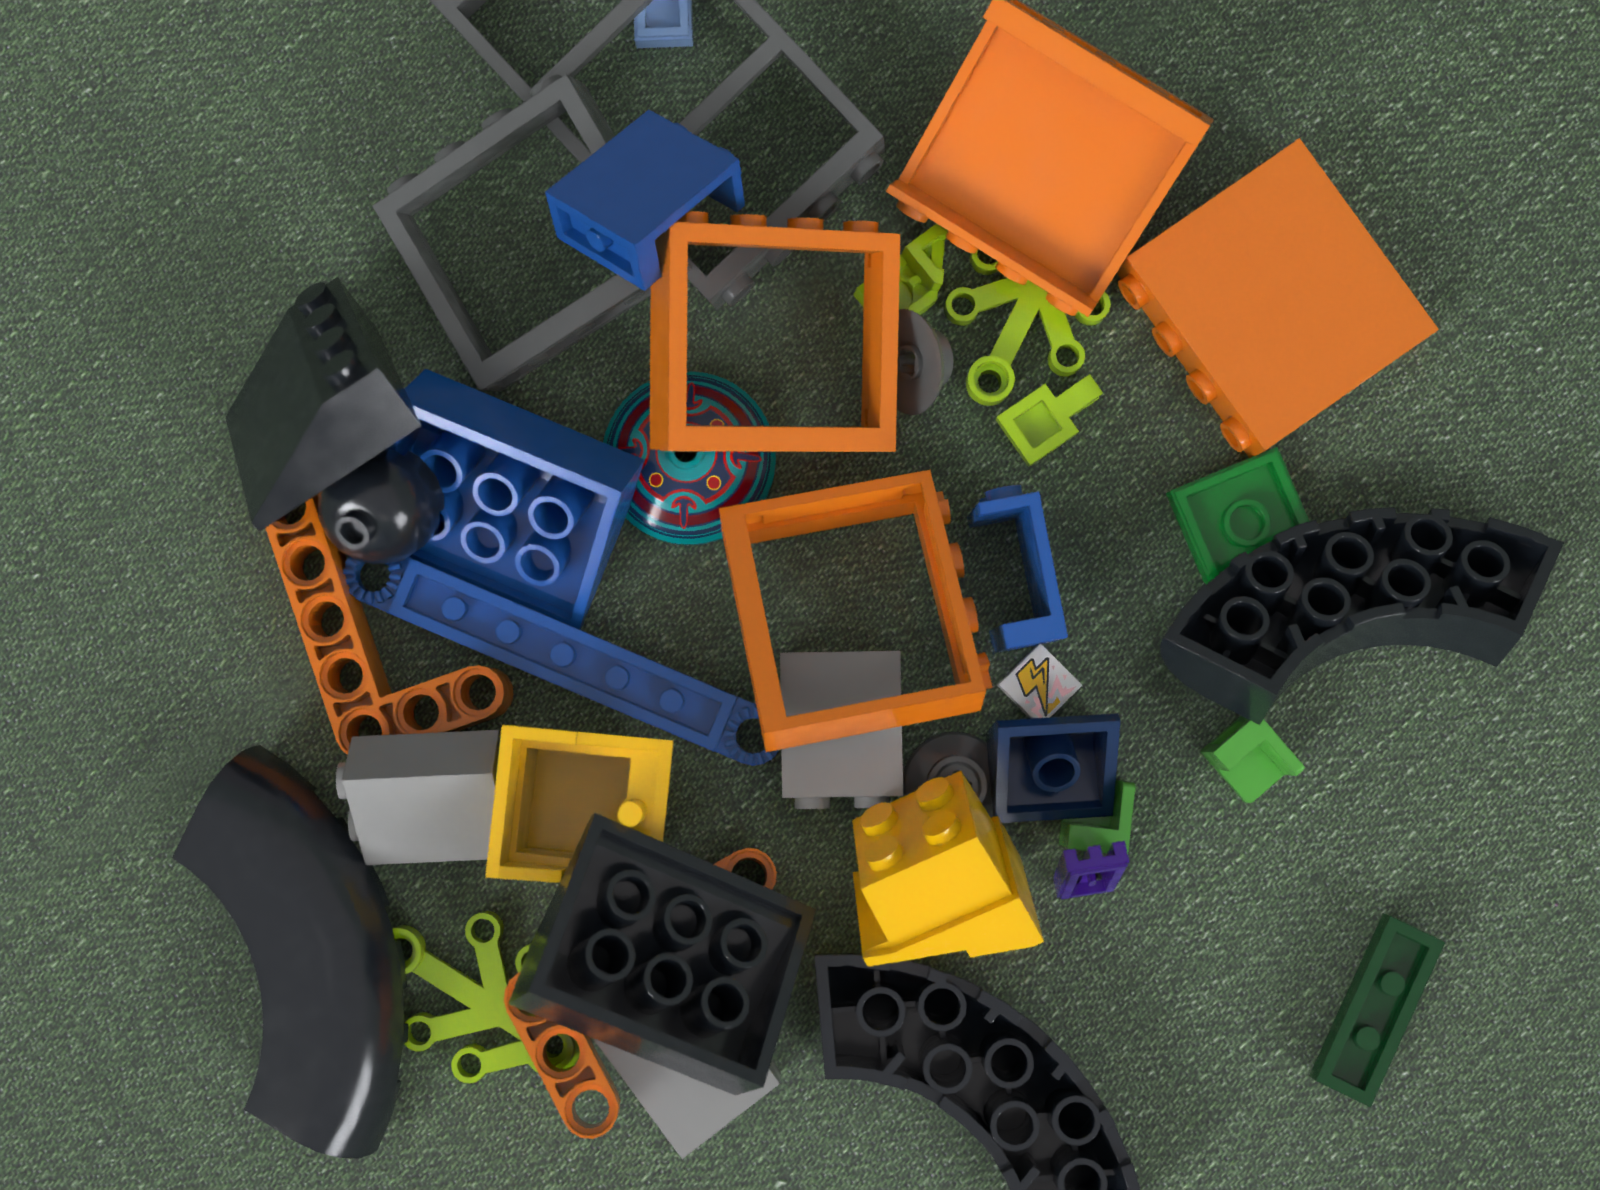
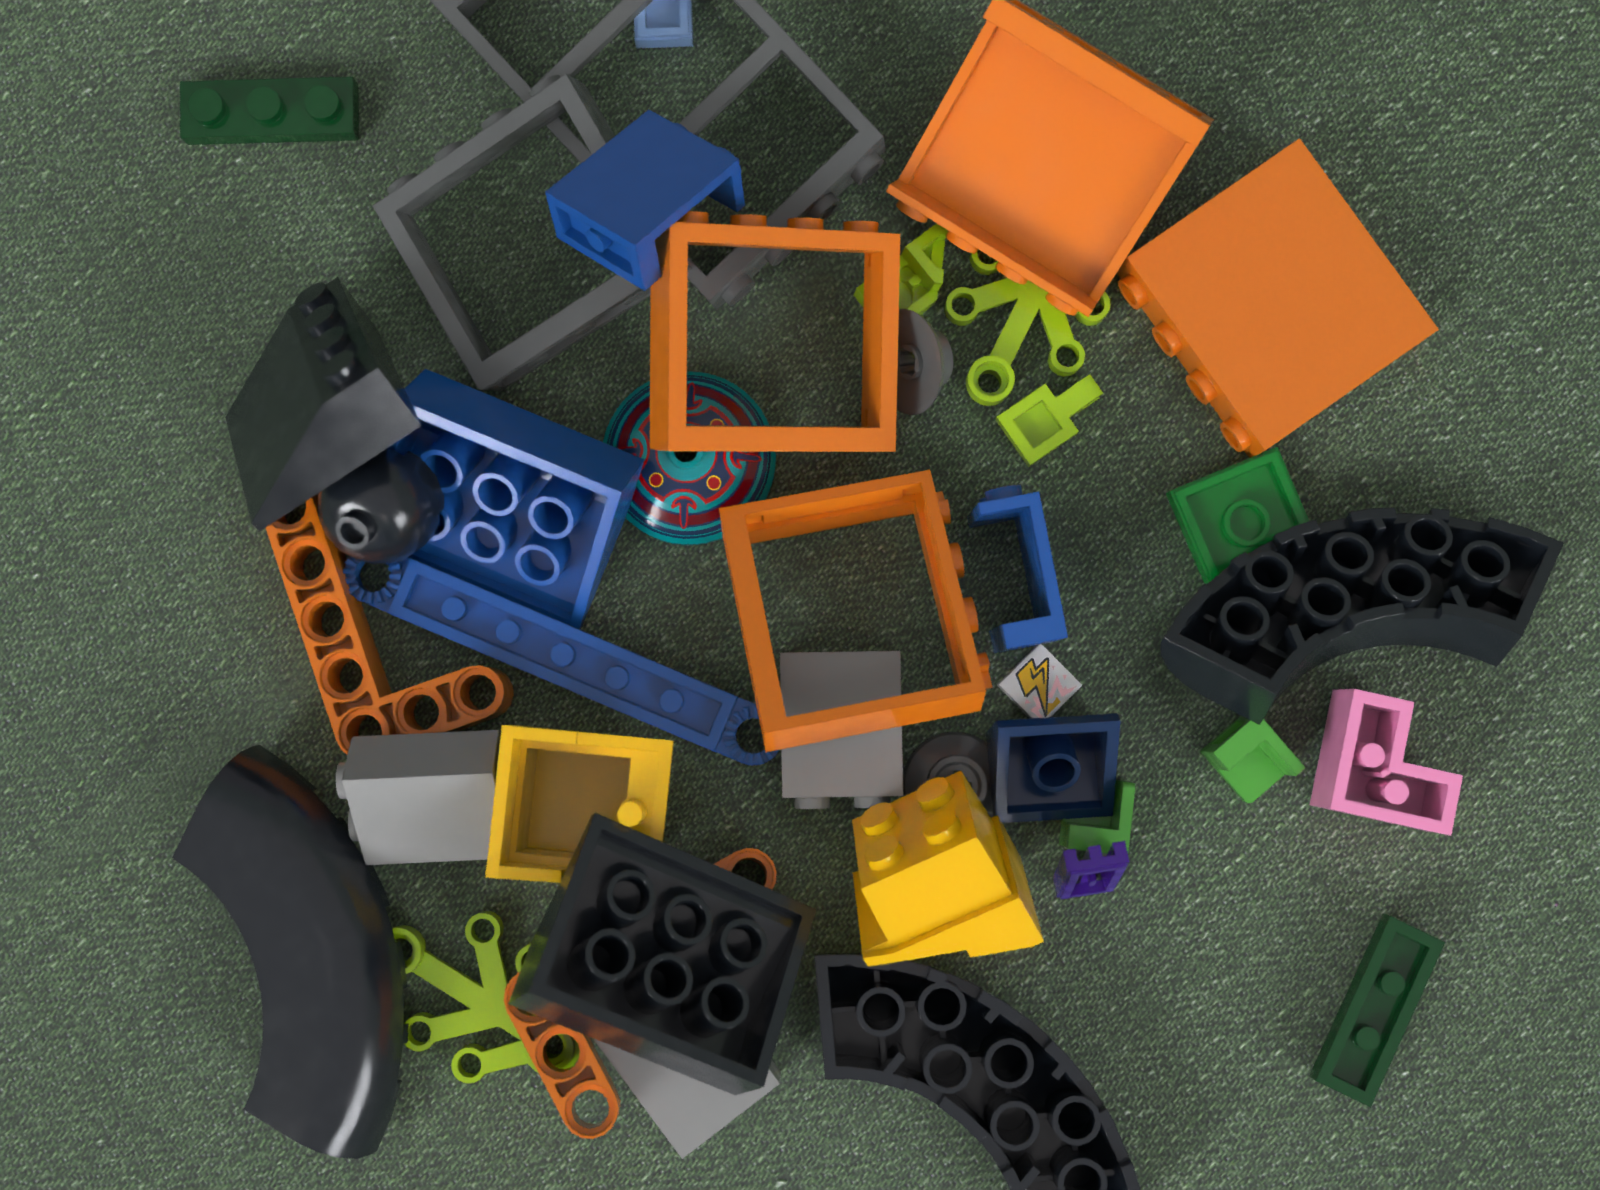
(269, 110): none -> dark green plate
(1364, 767): none -> bright pink brick

